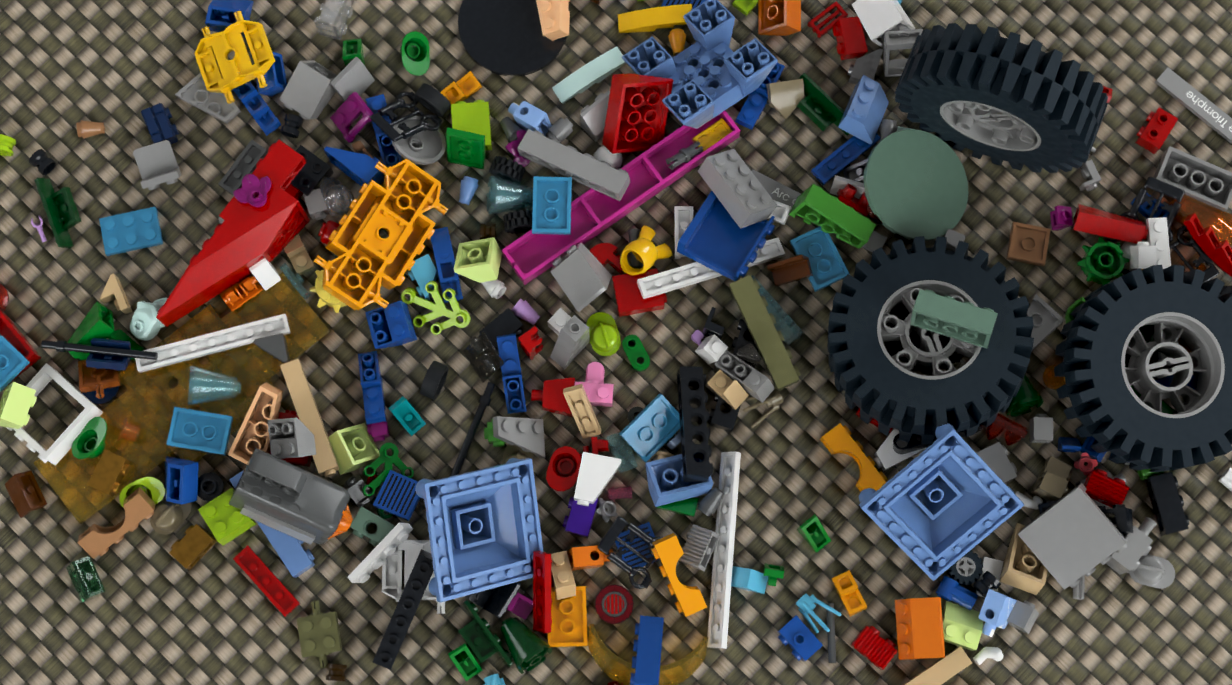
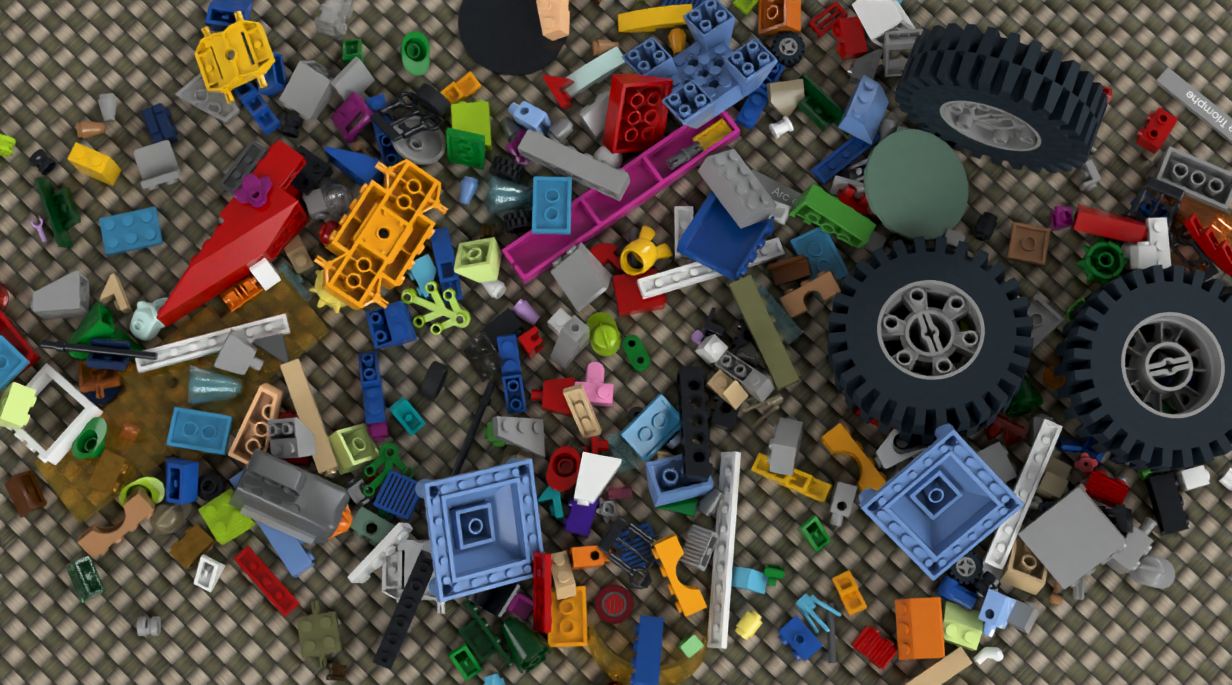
(63, 298): none -> light grey slope
(94, 164): none -> yellow brick
(108, 106): none -> light grey cone
(148, 626): none -> light grey wheel
(208, 573): none -> white slope
(238, 355): none -> light grey torso
(552, 495): none -> teal slope
(557, 86): none -> red slope
(602, 46): none -> medium nougat cone
(690, 645): none -> slope
(748, 624): none -> light yellow brick
(781, 127): none -> white bush
(785, 445): none -> light grey brick
(789, 42): none -> black wheel
(796, 300): none -> medium nougat arch
(798, 482): none -> yellow slope
(841, 492): none -> light grey torso
(953, 318): sand green brick -> none
(985, 226): none -> black brick
(1024, 490): none -> white plate
(1055, 598): none -> medium nougat hand
(1193, 478): none -> white brick

